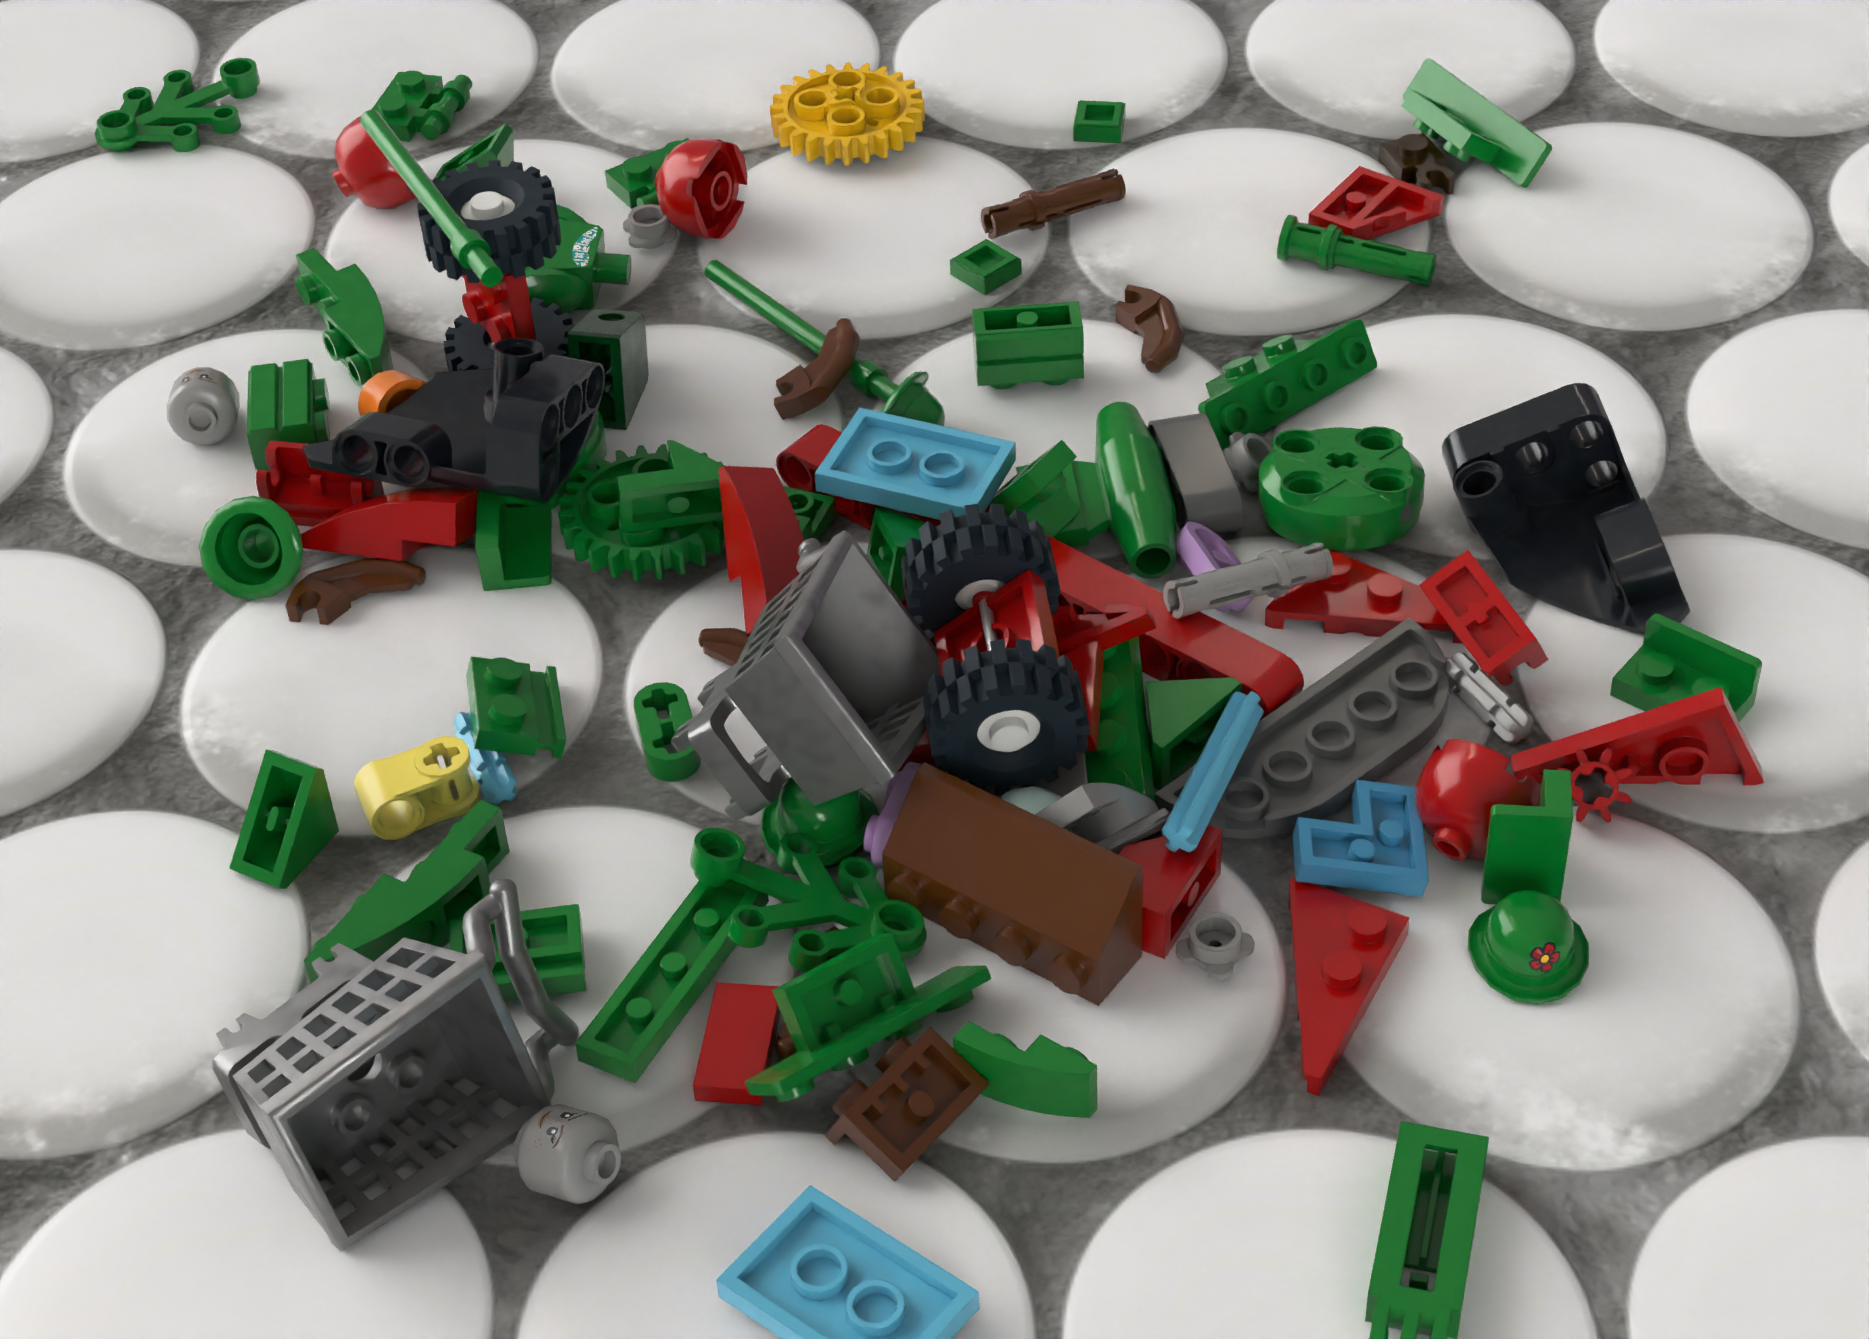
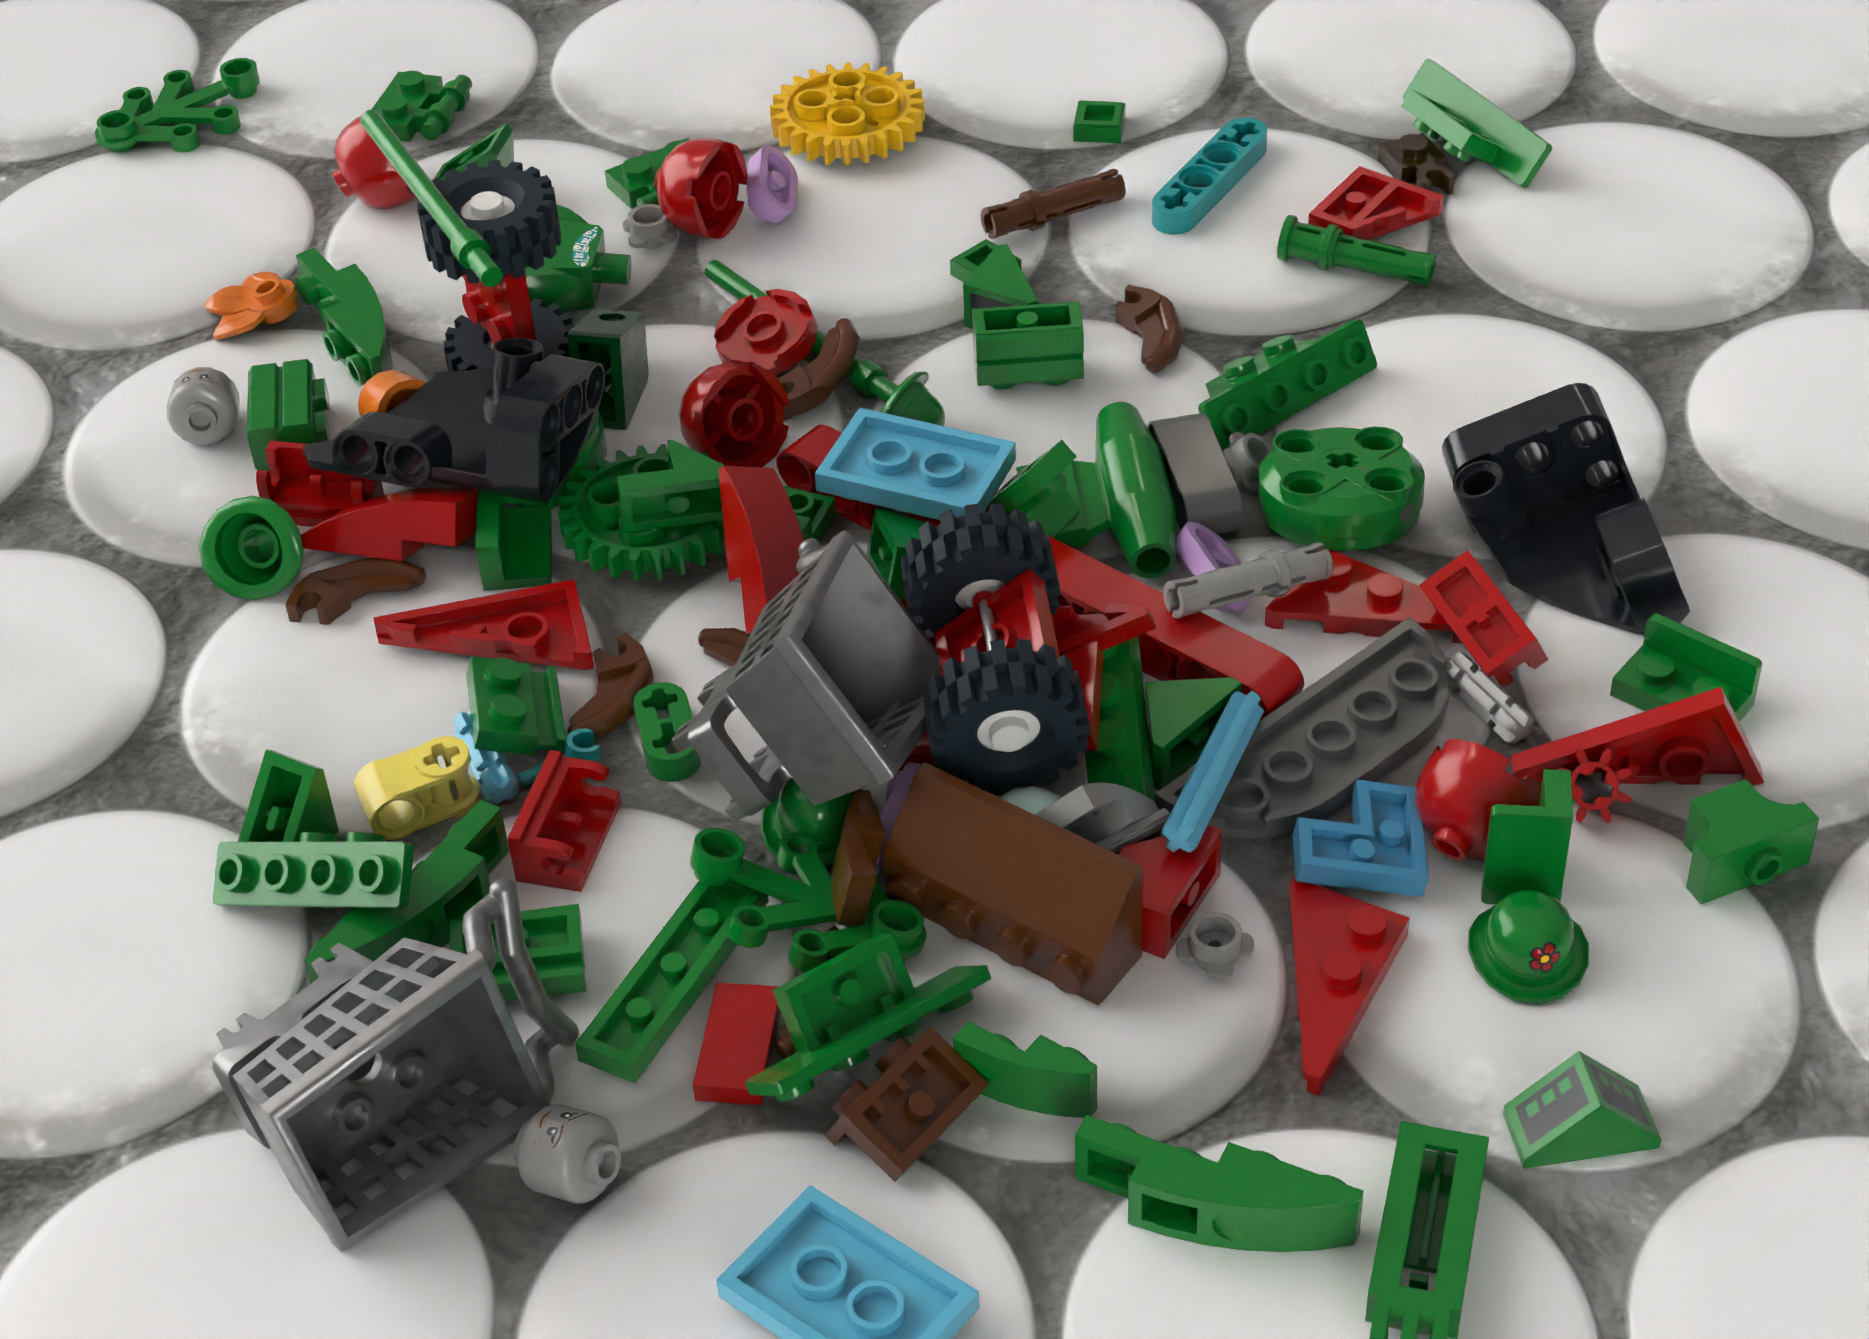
(258, 299): none -> orange plate
(315, 872): none -> bracket
(522, 625): none -> red wing
(562, 823): none -> red hinge
(578, 745): none -> teal hand
(617, 686): none -> reddish brown piece
(735, 414): none -> red cylinder
(767, 331): none -> red tile
(771, 185): none -> lavender plate
(856, 860): none -> reddish brown slope
(996, 284): none -> green slope
(1214, 168): none -> teal beam
(1237, 1204): none -> green slope
(1579, 1115): none -> green slope
(1744, 840): none -> green brick

